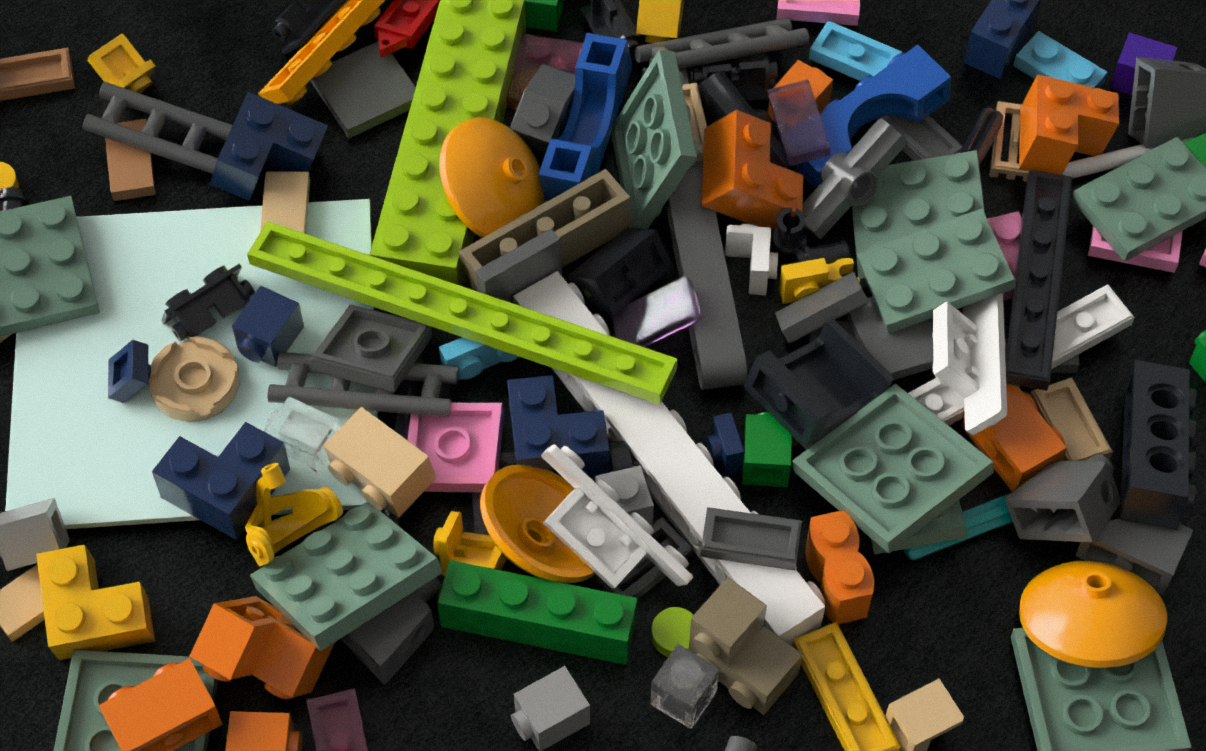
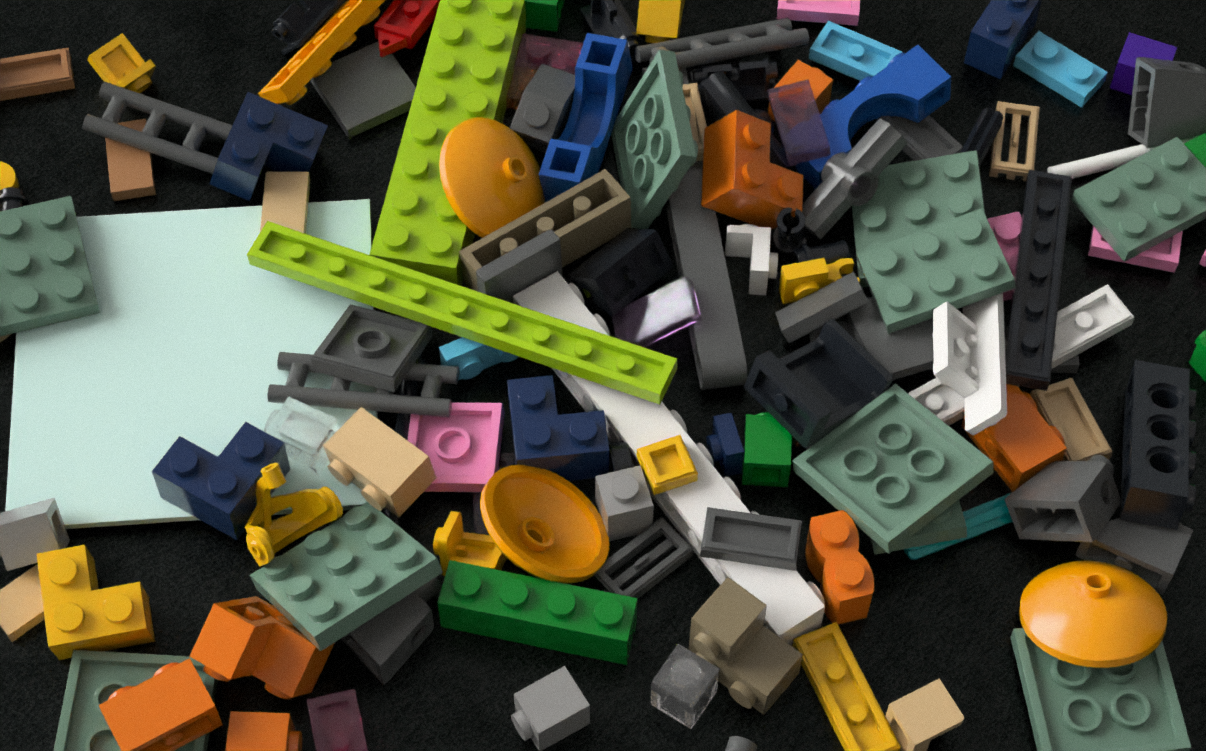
(128, 371): dark blue plate -> none
(192, 311): black hinge -> none
(196, 392): tan tile -> none
(267, 326): dark blue brick -> none
(601, 530): white bracket -> none
(667, 464): none -> yellow tile
(670, 629): lime tile -> none
(1063, 120): orange brick -> none

